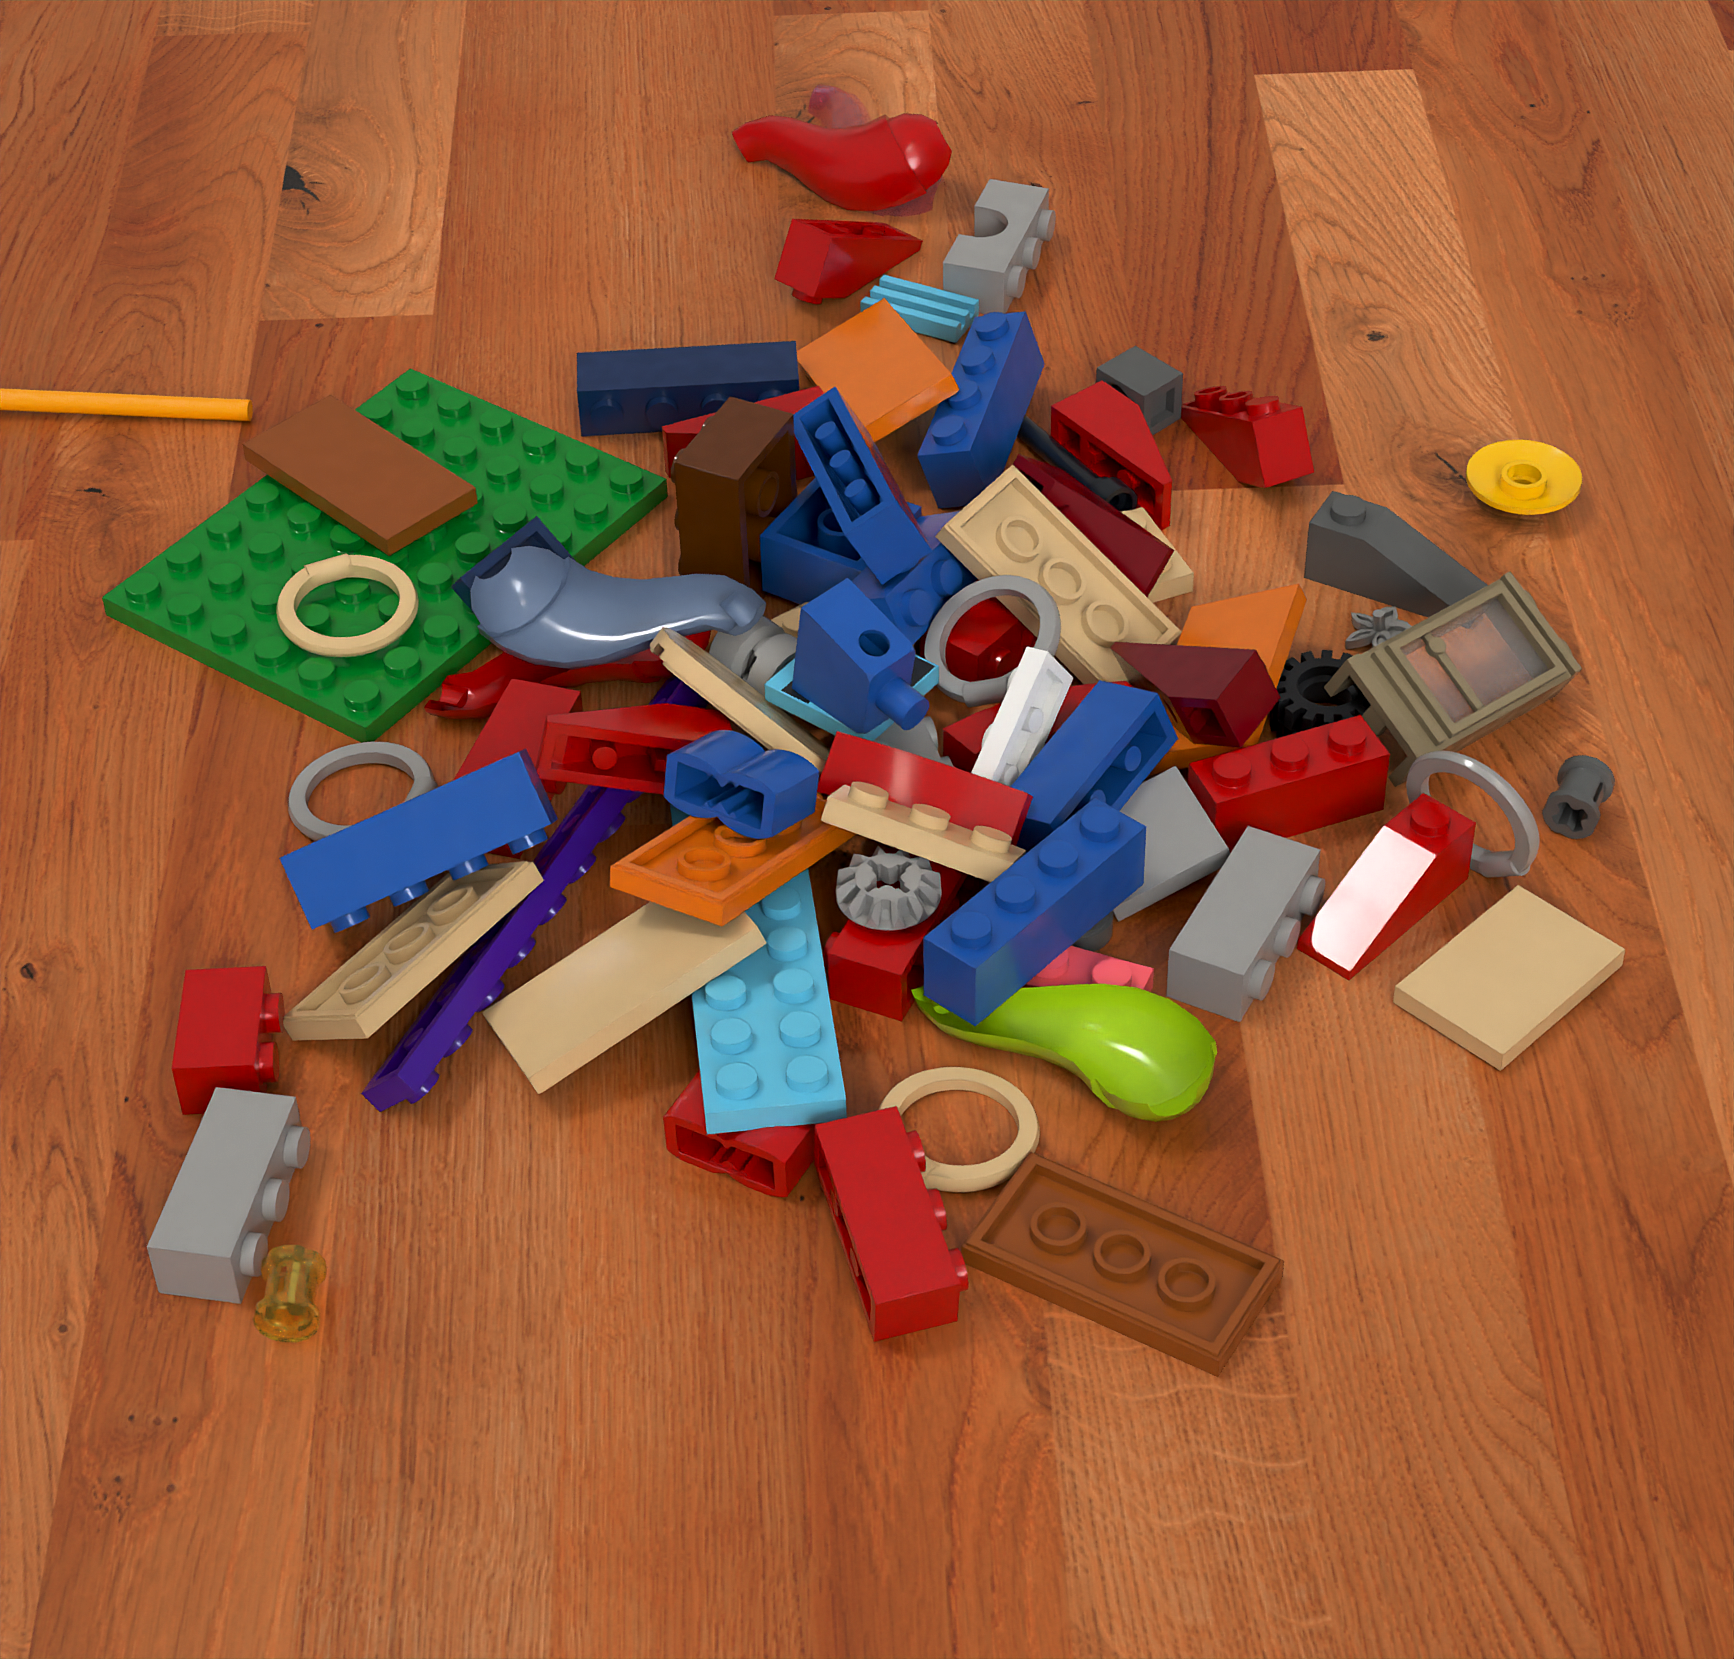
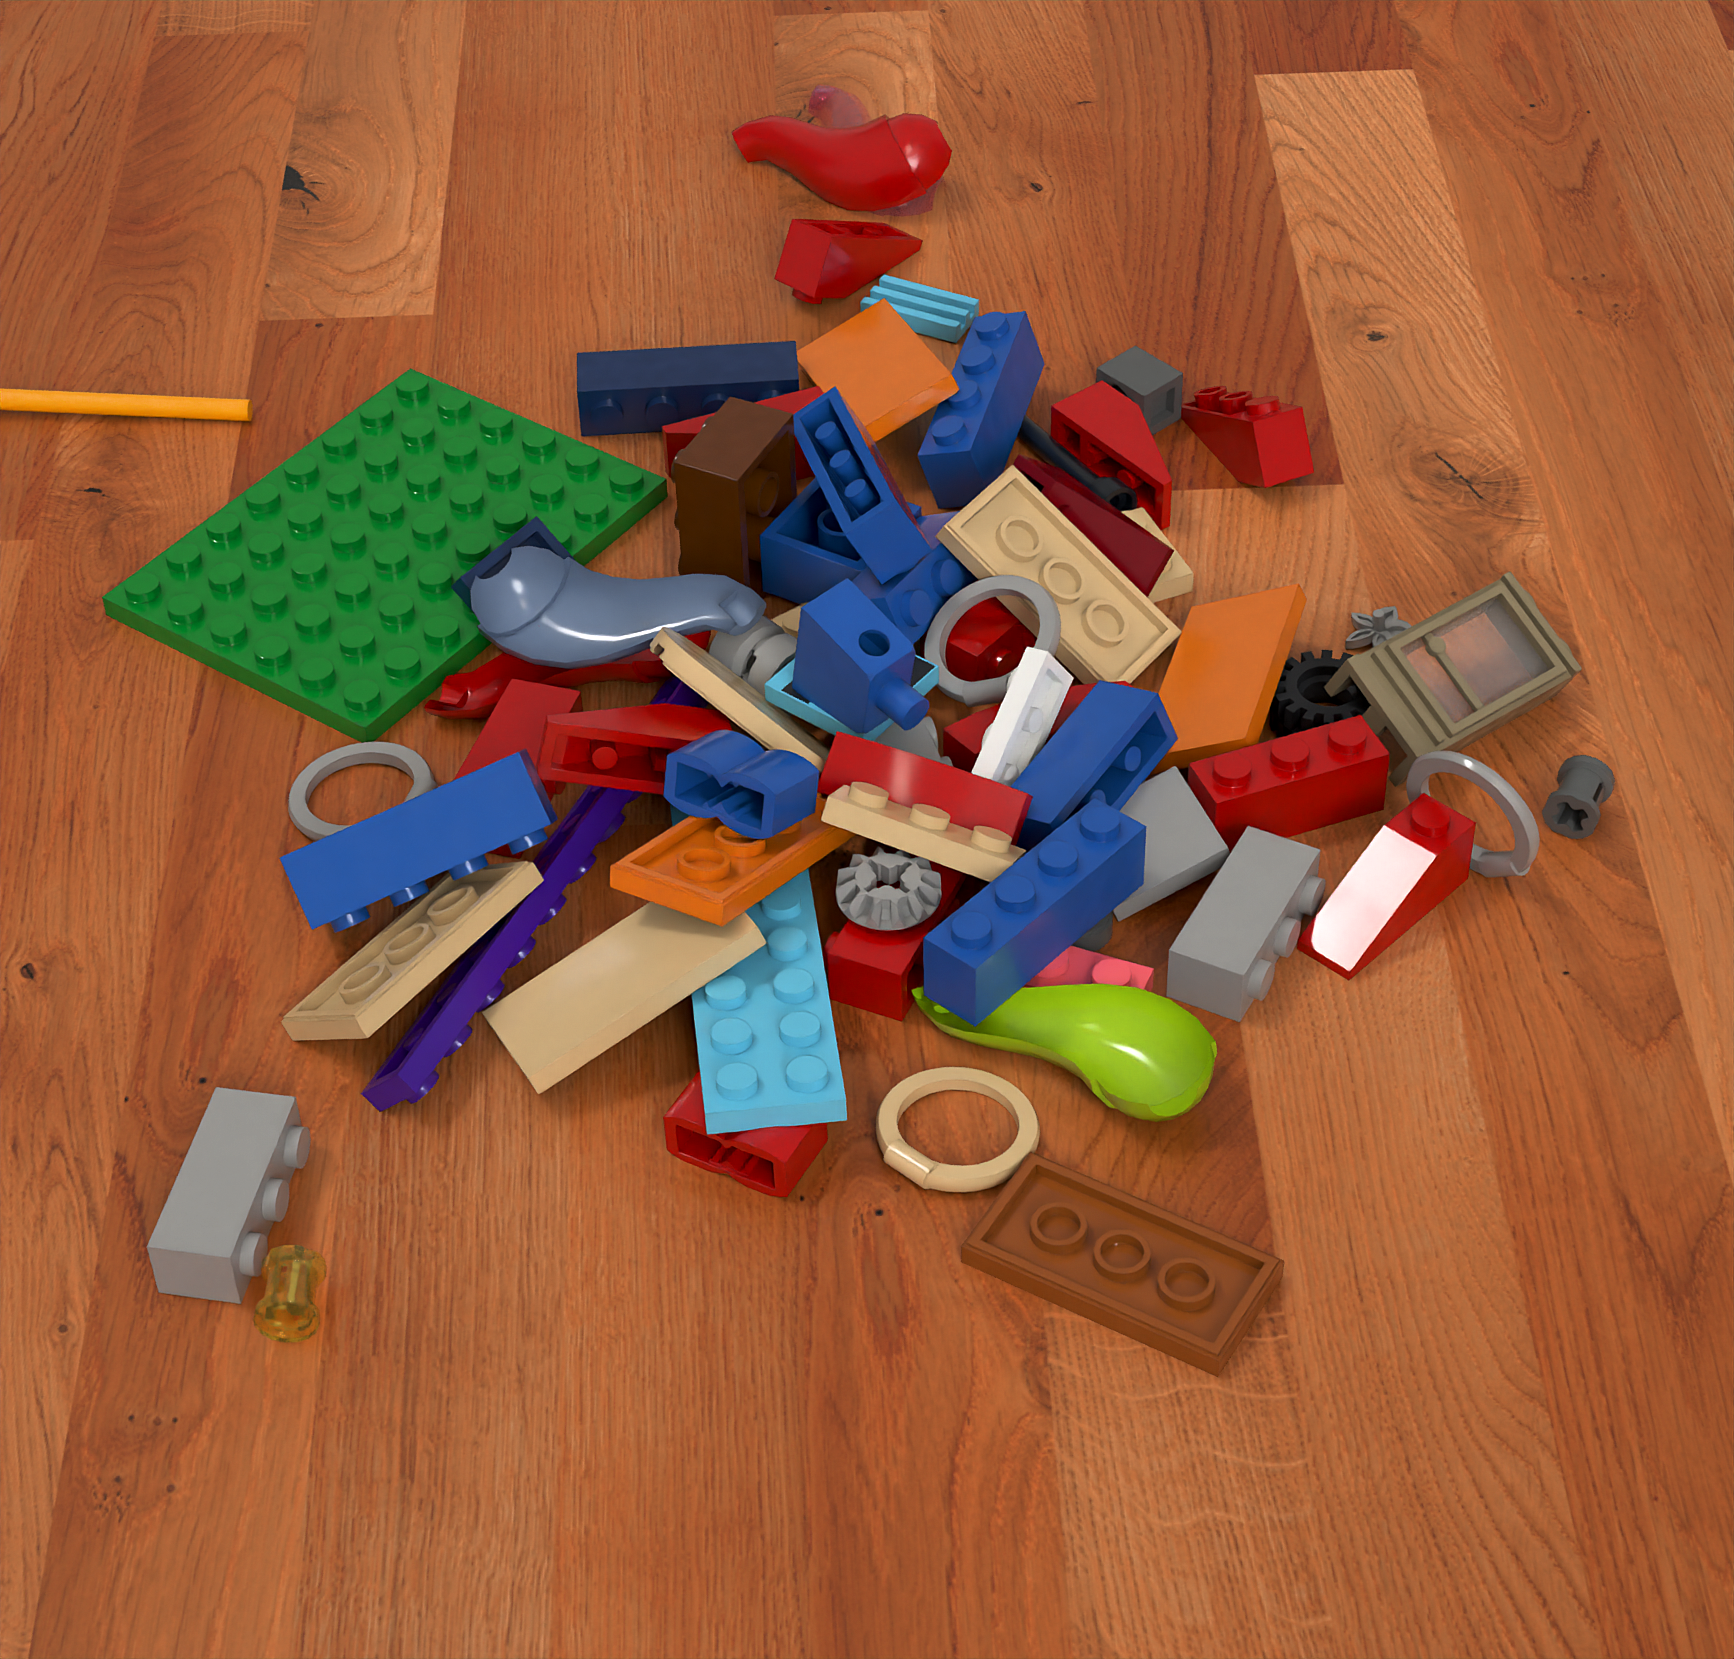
(226, 1034): red brick -> none
(336, 569): tan piece -> none
(360, 474): dark orange tile -> none
(889, 1223): red brick -> none
(1006, 243): light grey arch -> none
(1206, 691): dark red slope -> none
(1382, 558): dark grey slope -> none
(1509, 977): tan tile -> none
(1523, 477): yellow dish -> none

